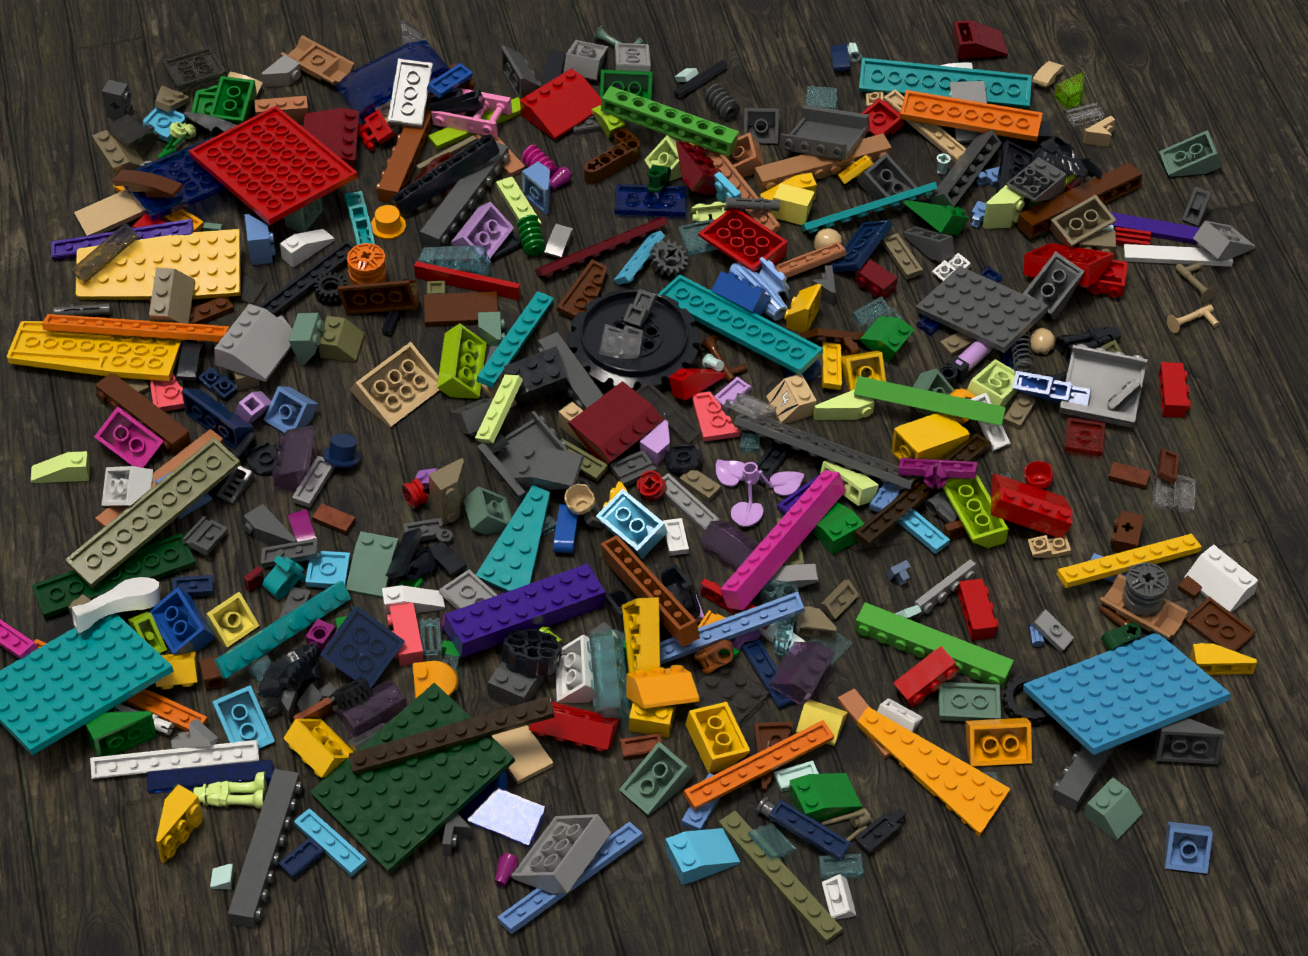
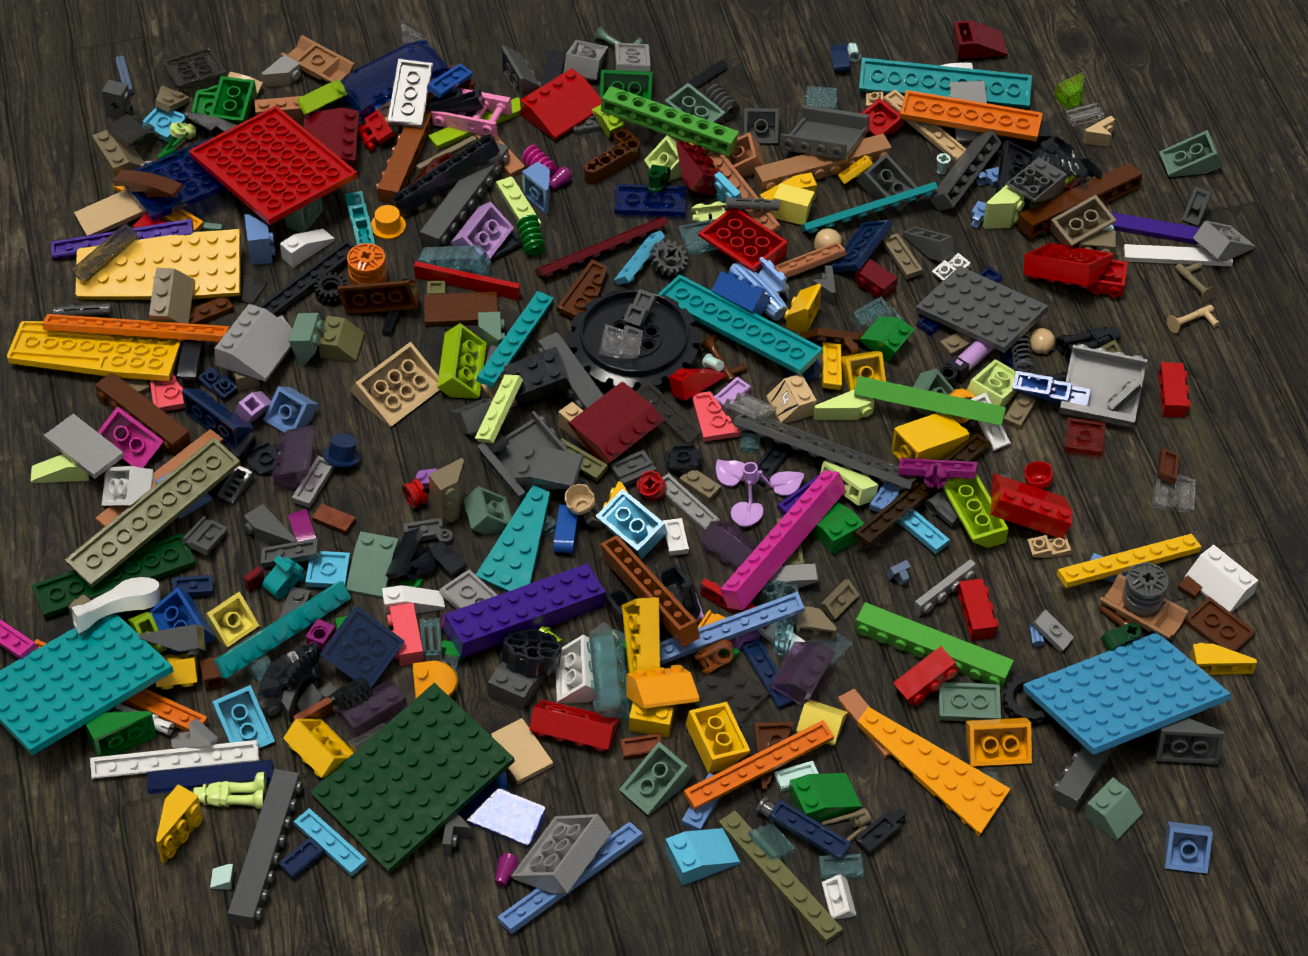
(84, 446): none -> light grey tile
(123, 72): none -> sand blue axle
(183, 639): none -> dark grey slope
(322, 97): none -> lime slope
(451, 735): dark brown plate -> none
(558, 241): light grey slope -> none
(656, 443): lavender slope -> none
(686, 75): light aqua tile -> none
(695, 103): none -> sand green slope
(900, 714): white slope -> none
(908, 612): light aqua tile -> none
(943, 218): green slope -> none
(954, 530): reddish brown plate -> none
(1047, 74): tan slope -> none
(1055, 284): dark grey slope -> none
(1128, 531): reddish brown brick -> none
(1129, 475): copper tile -> none
(1132, 236): red tile -> none

